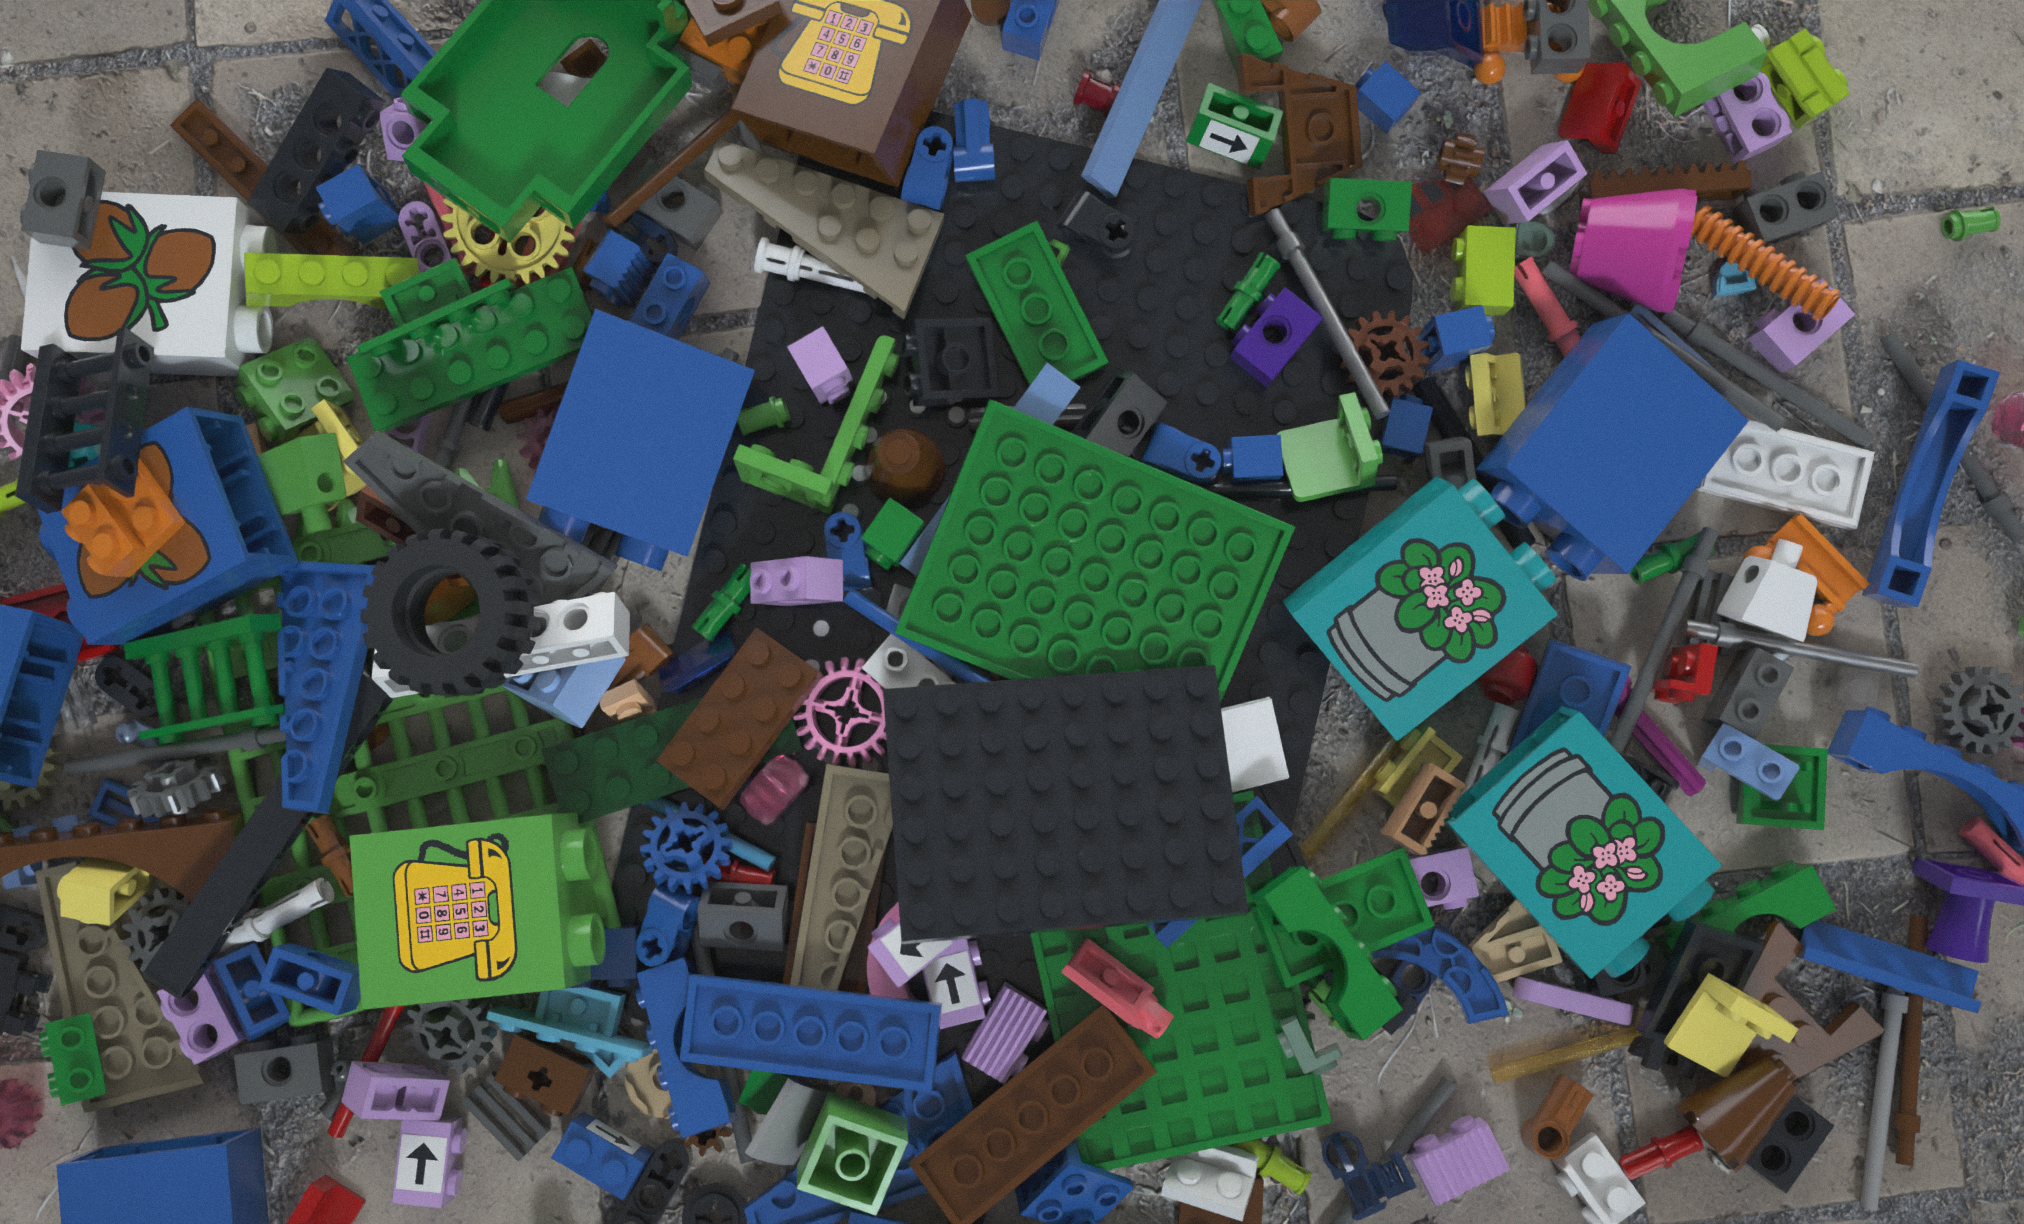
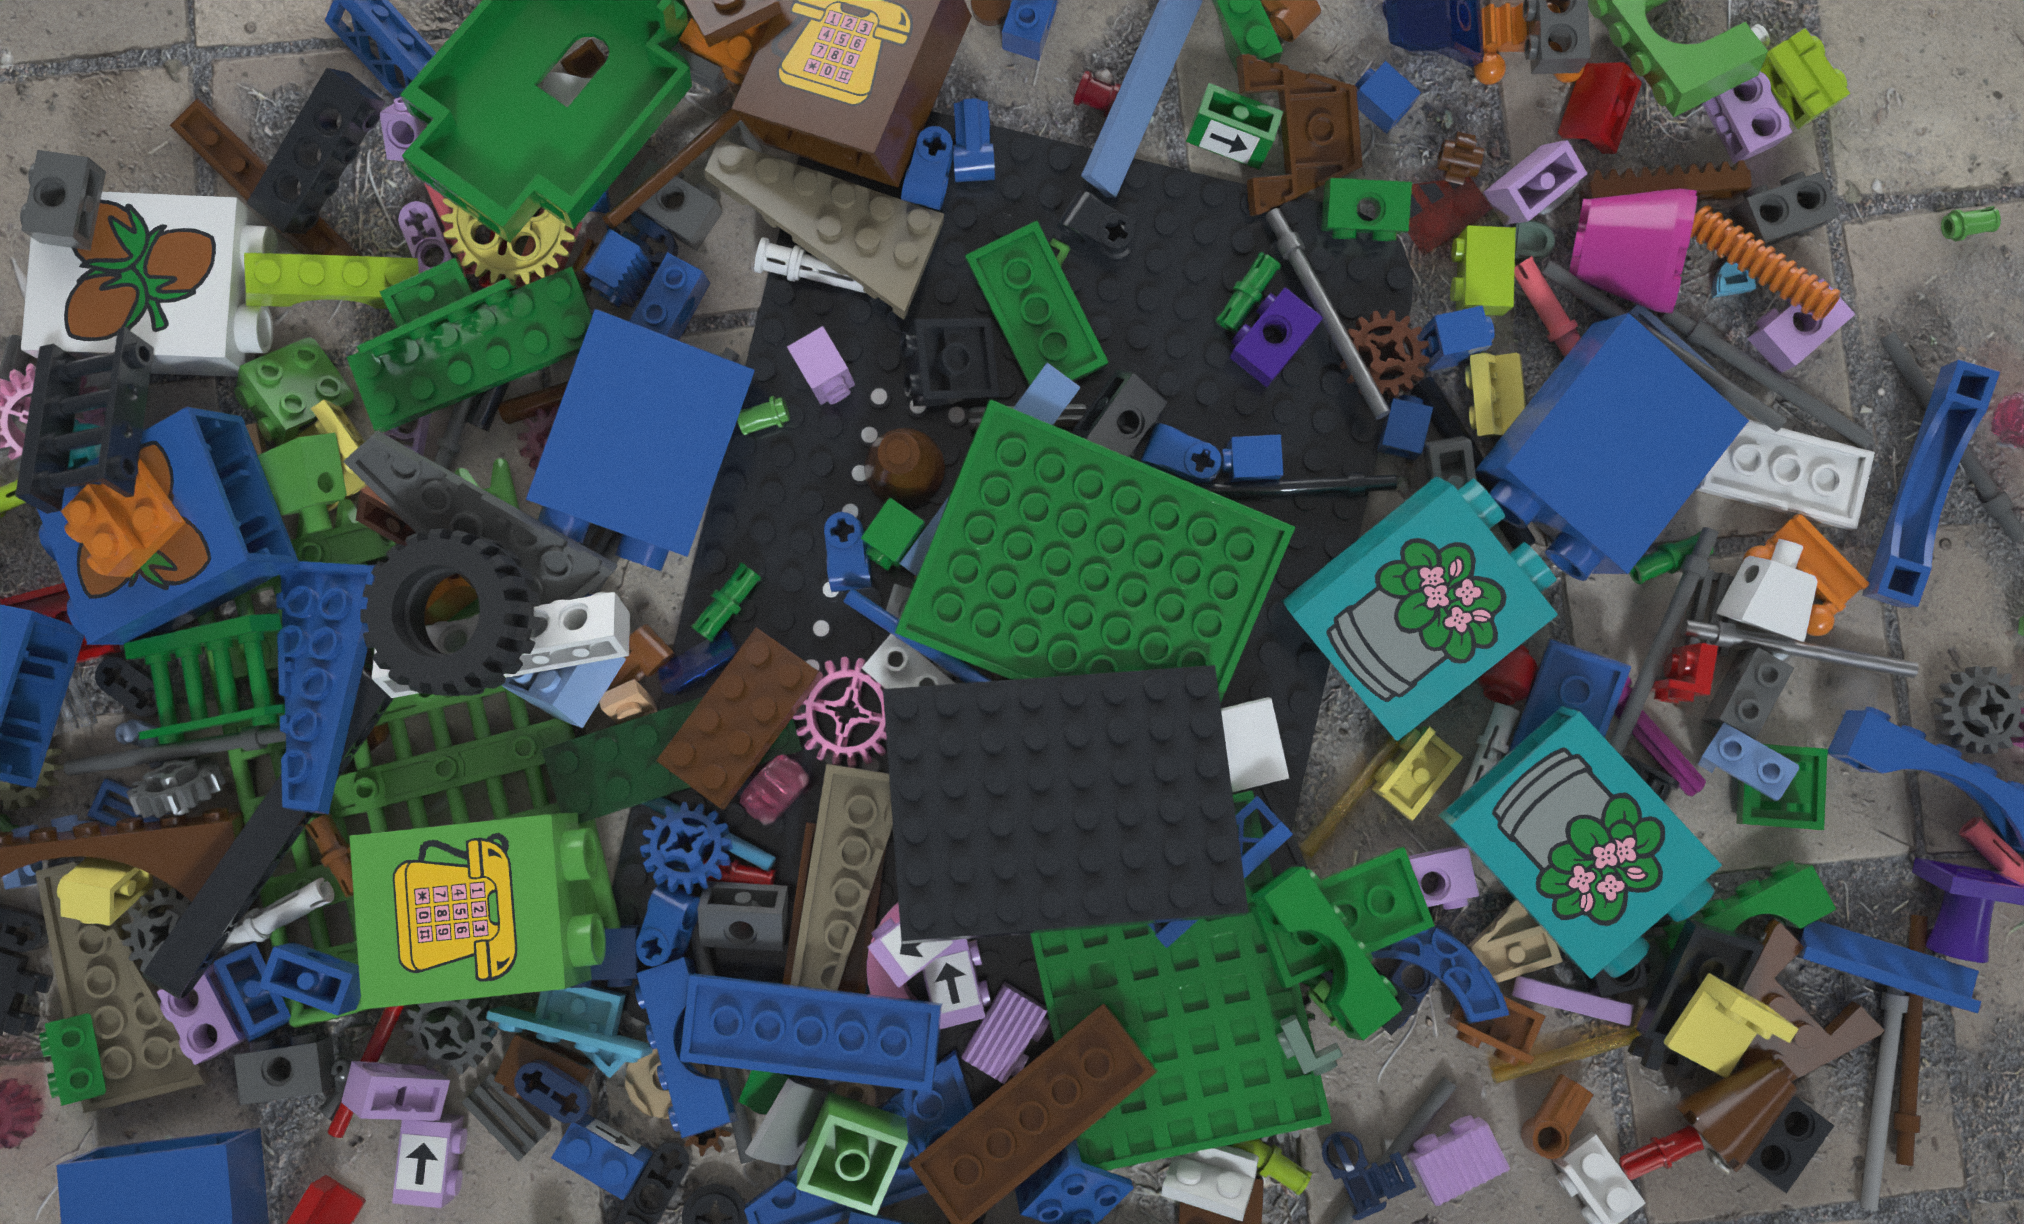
(358, 204): blue brick -> none
(547, 1099): none -> dark blue beam
(796, 581): lavender brick -> none
(797, 479): bright green bracket -> none
(1117, 988): coral hinge -> none
(1332, 453): bright green bracket -> none
(1423, 808): medium nougat brick -> none
(1509, 1034): none -> dark orange bracket

